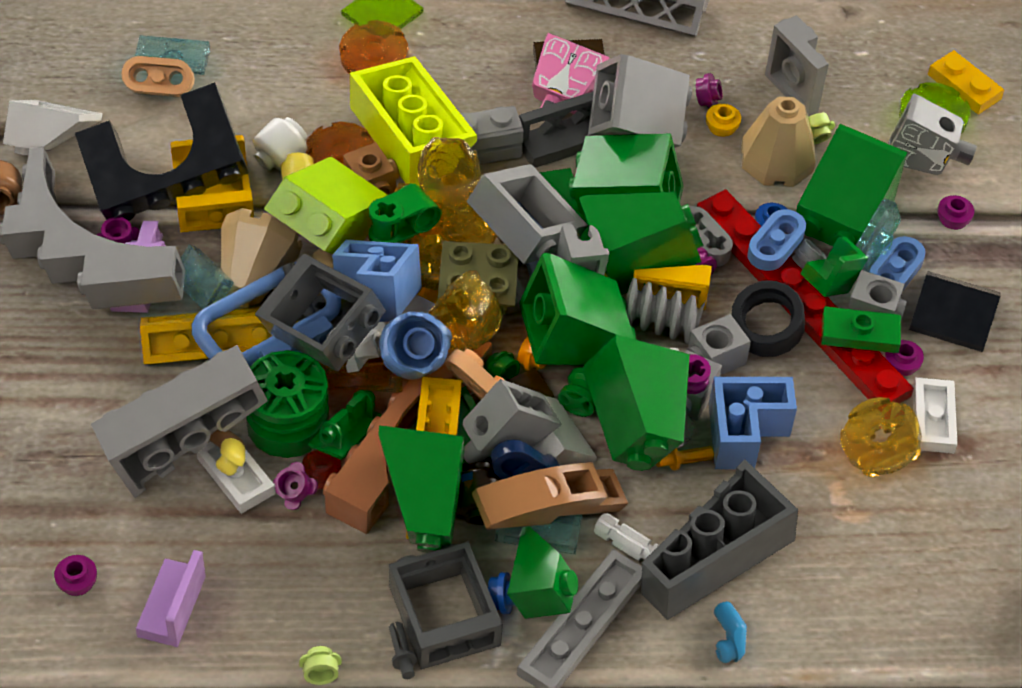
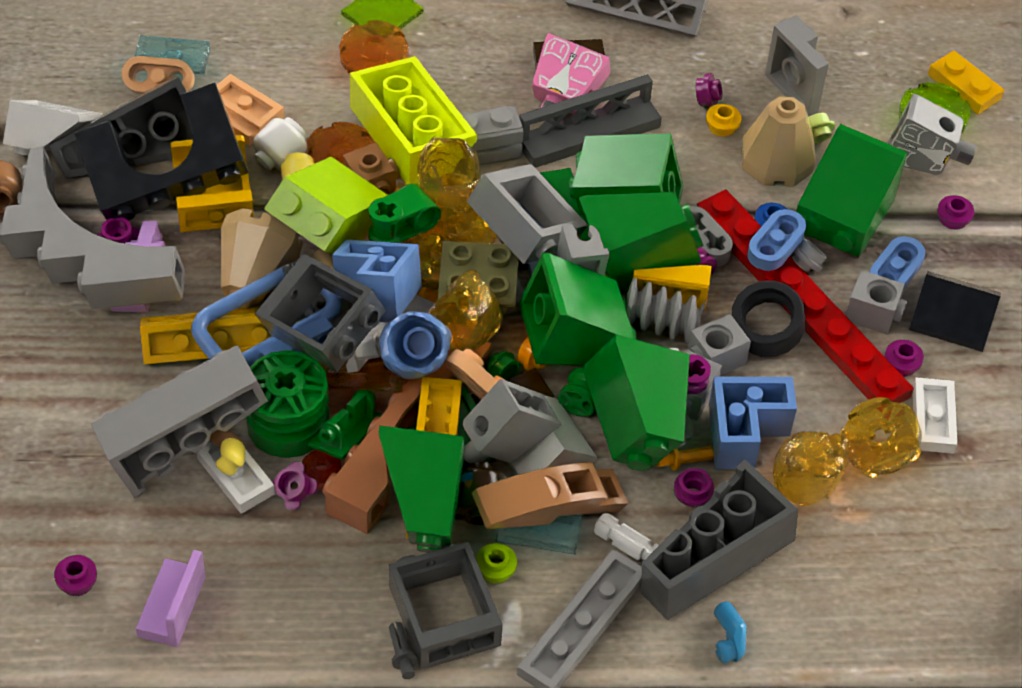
(143, 125): none -> dark grey wedge
(203, 278): clear light blue plate -> none
(247, 107): none -> light nougat plate
(320, 665): yellowish green plate -> none
(496, 572): none -> lime plate
(498, 590): blue plate -> none
(518, 457): dark blue plate -> none
(541, 578): green slope -> none
(639, 99): light grey slope -> none
(696, 479): none -> magenta plate
(810, 466): none -> clear yellow hair
(838, 271): green panel -> none
(861, 329): green plate -> none
(879, 232): clear light blue plate -> none

